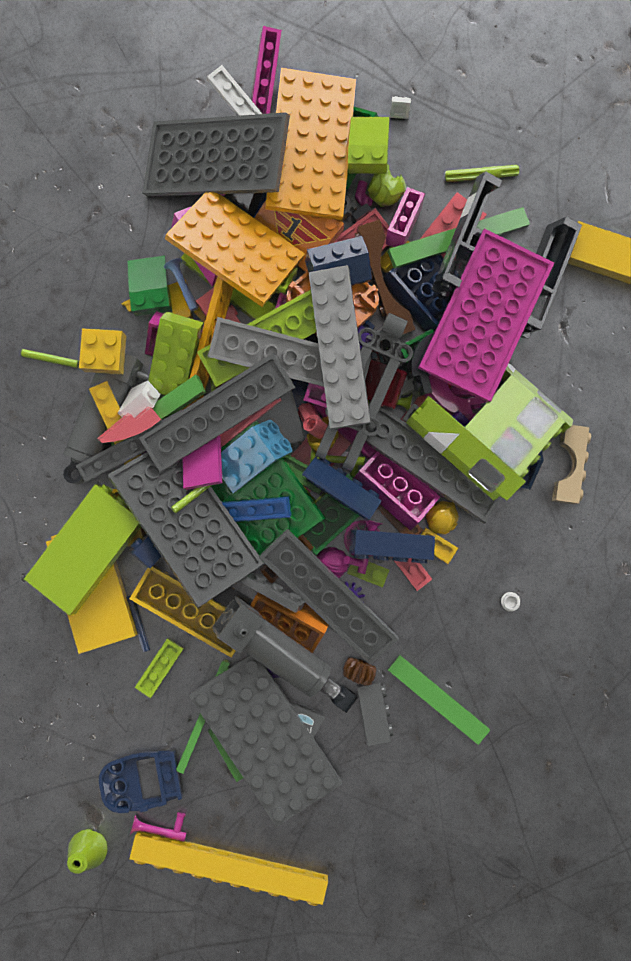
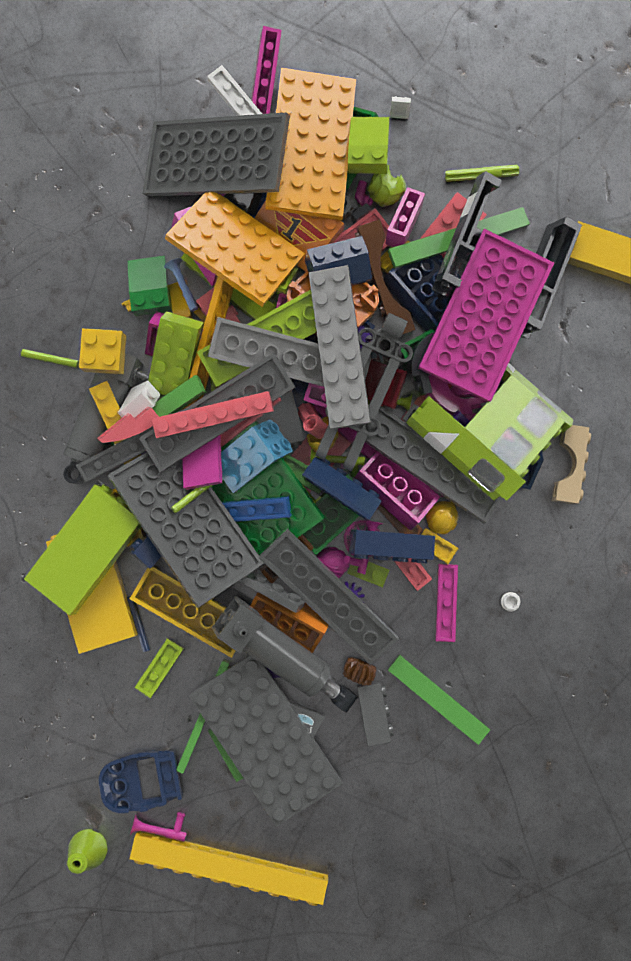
(212, 414): none -> coral plate
(446, 603): none -> dark pink tile

